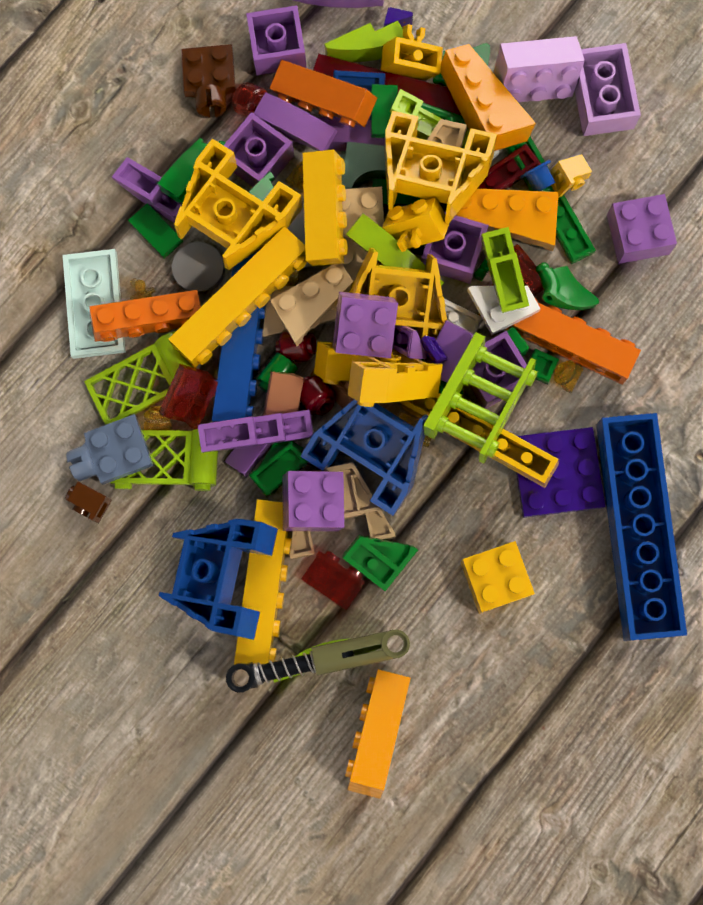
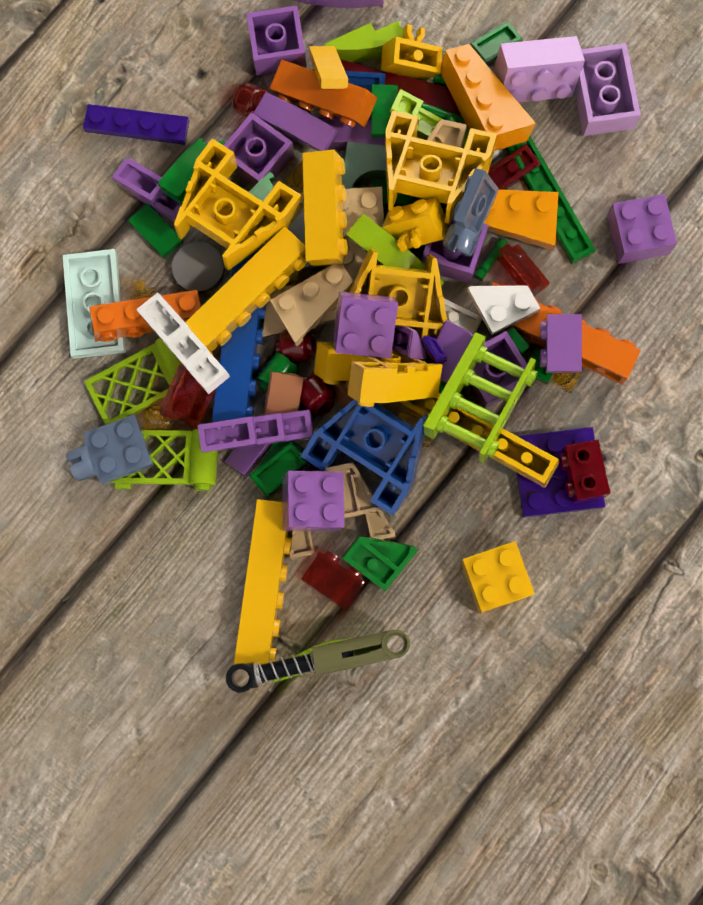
(88, 501): reddish brown brick -> none
(136, 124): none -> dark purple plate
(183, 343): none -> white slope
(209, 77): reddish brown plate -> none
(210, 571): blue wedge -> none
(328, 67): none -> yellow tile
(379, 733): light orange wedge -> none
(393, 15): dark purple slope -> none
(471, 213): none -> sand blue plate
(489, 44): none -> tile
(504, 269): lime slope -> none
(539, 177): blue piece -> none
(562, 343): none -> medium lavender brick
(563, 289): green arm -> none
(570, 174): yellow brick -> none
(584, 471): none -> dark red brick
(640, 527): blue brick -> none

